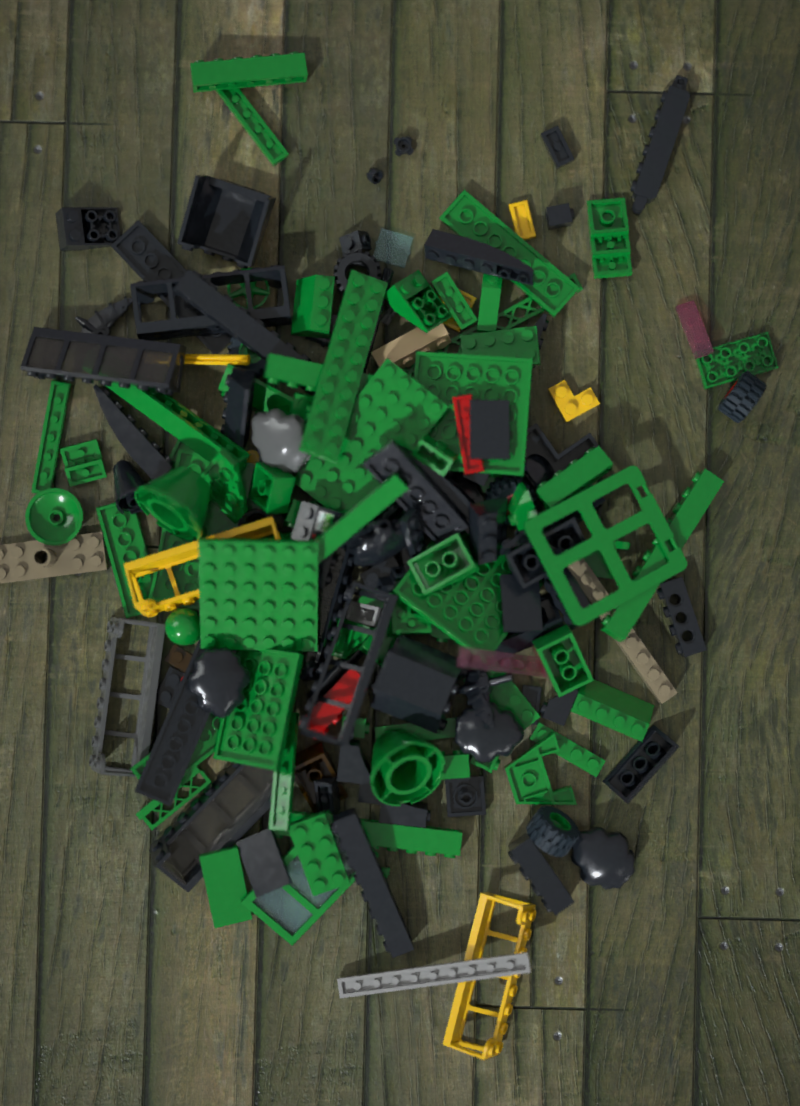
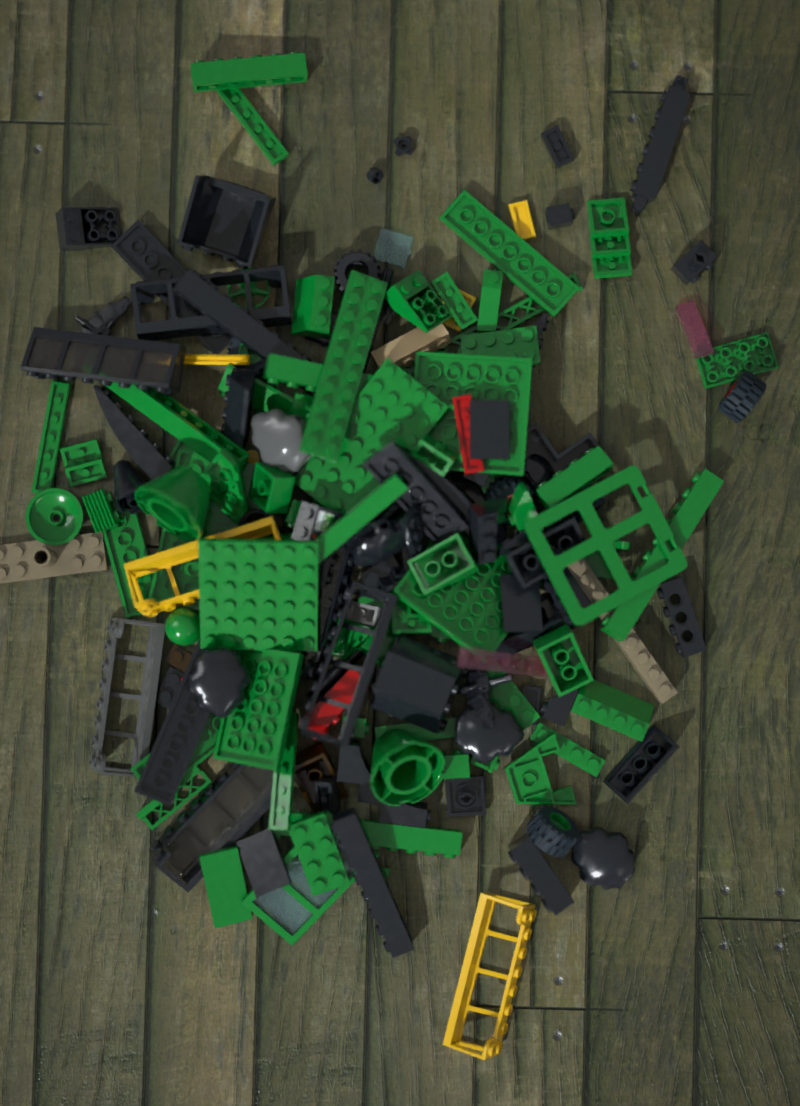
(101, 510): none -> green brick
(355, 241): black bracket -> none
(434, 975): light grey plate -> none
(476, 256): black slope -> none
(570, 405): yellow plate -> none
(694, 262): none -> black brick

